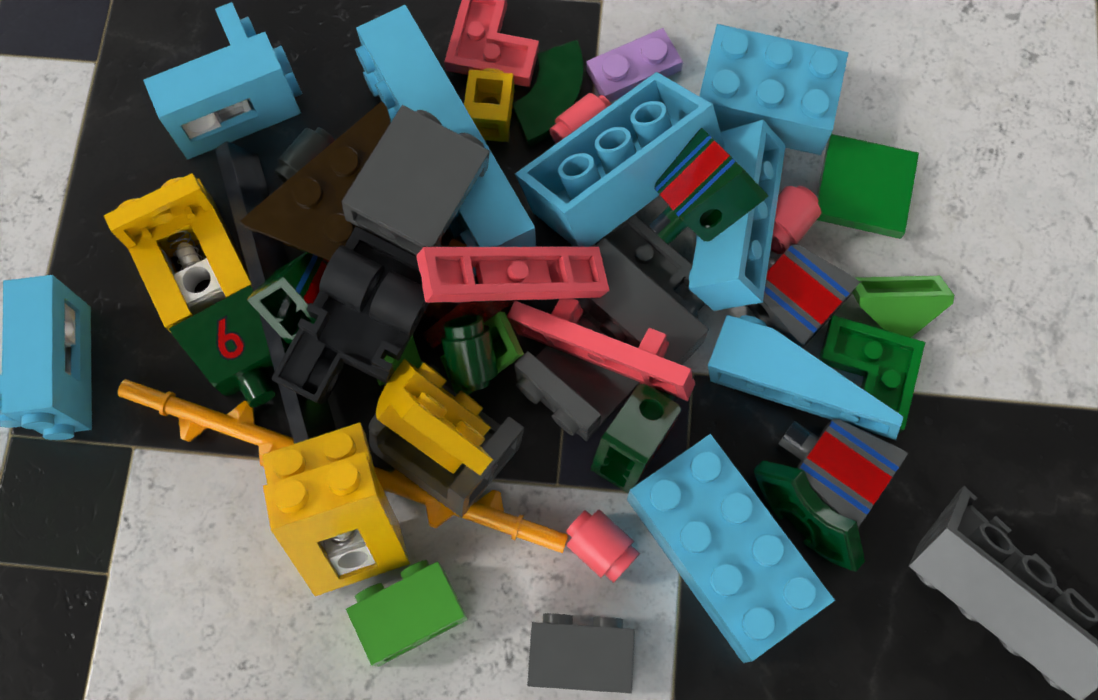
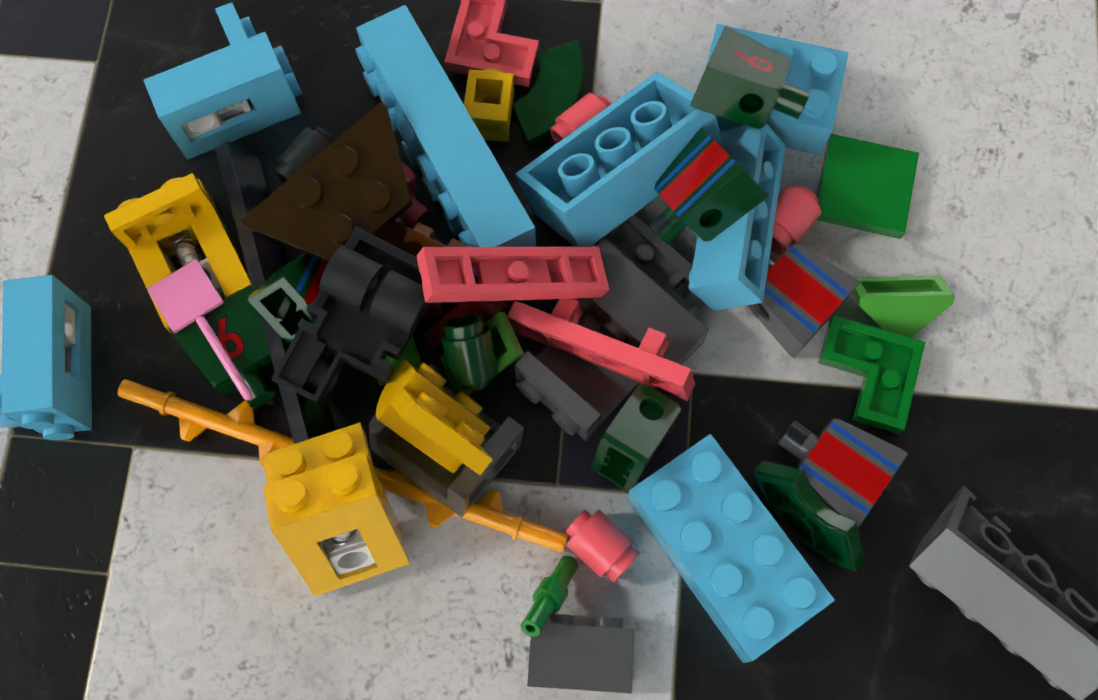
(187, 298): none -> bright pink piece
(405, 613): bright green brick -> none
(415, 181): dark grey panel -> none
(549, 596): none -> green bar
(632, 63): lavender plate -> none
(747, 82): none -> dark green torso
(776, 369): medium azure slope -> none

